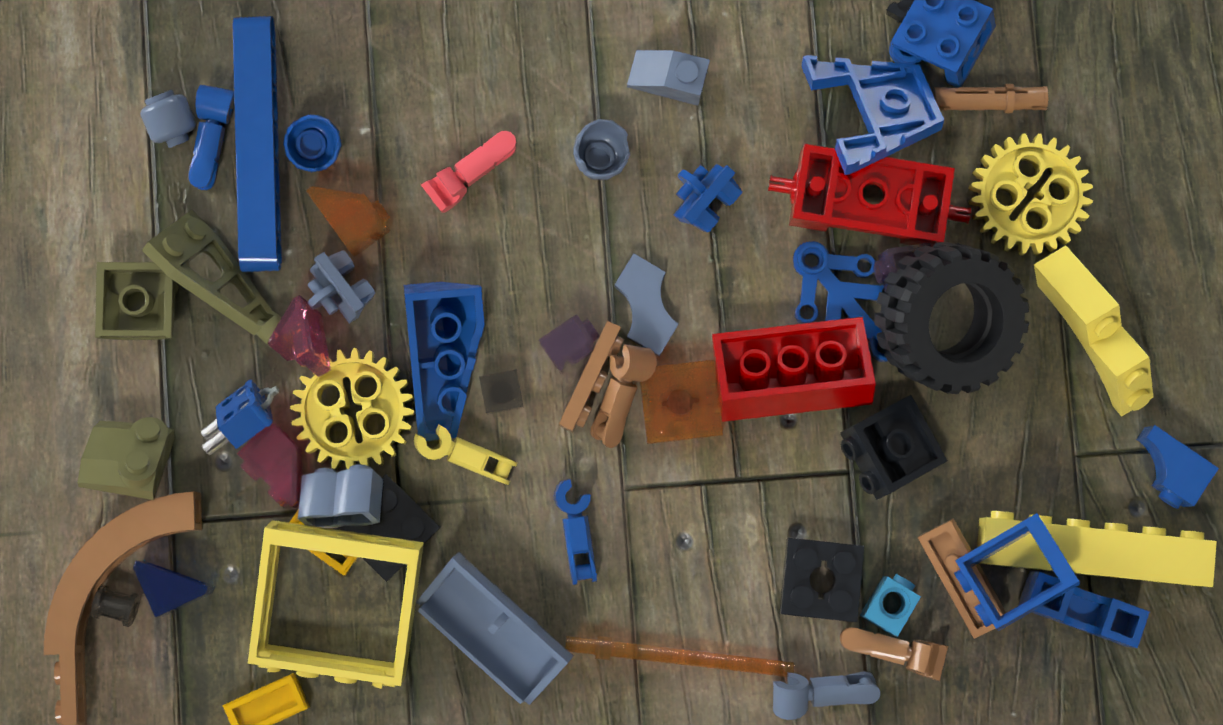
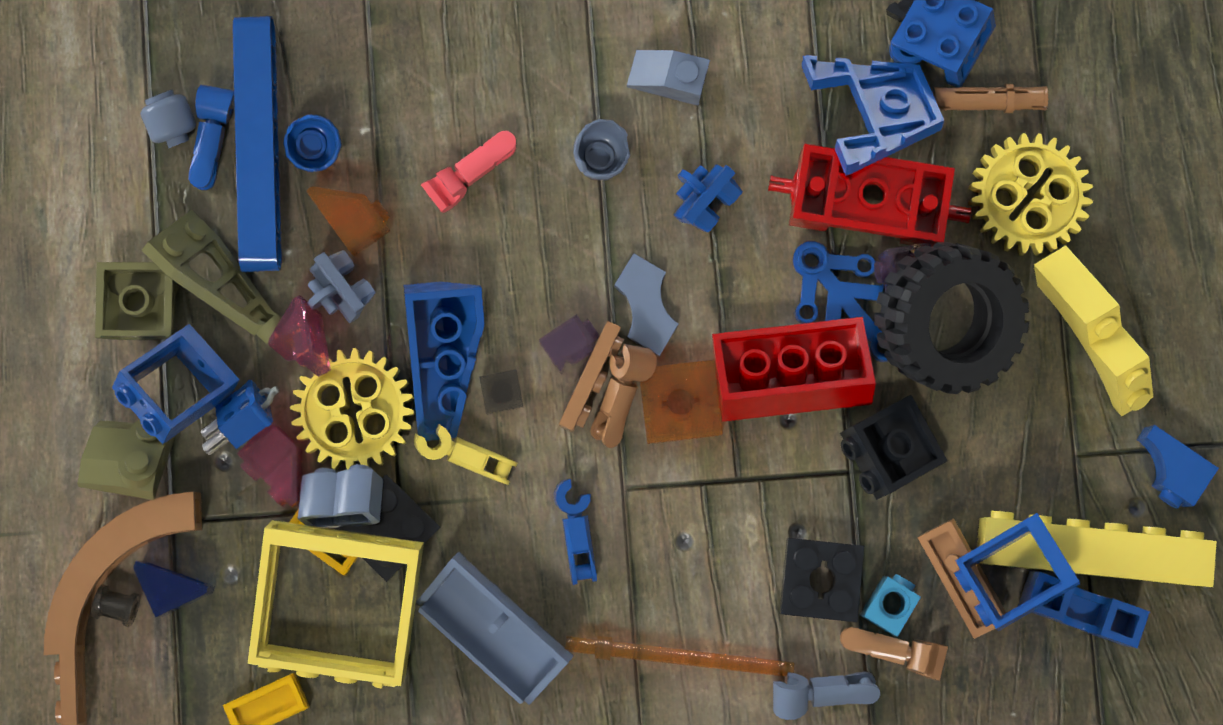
(201, 362): none -> blue window

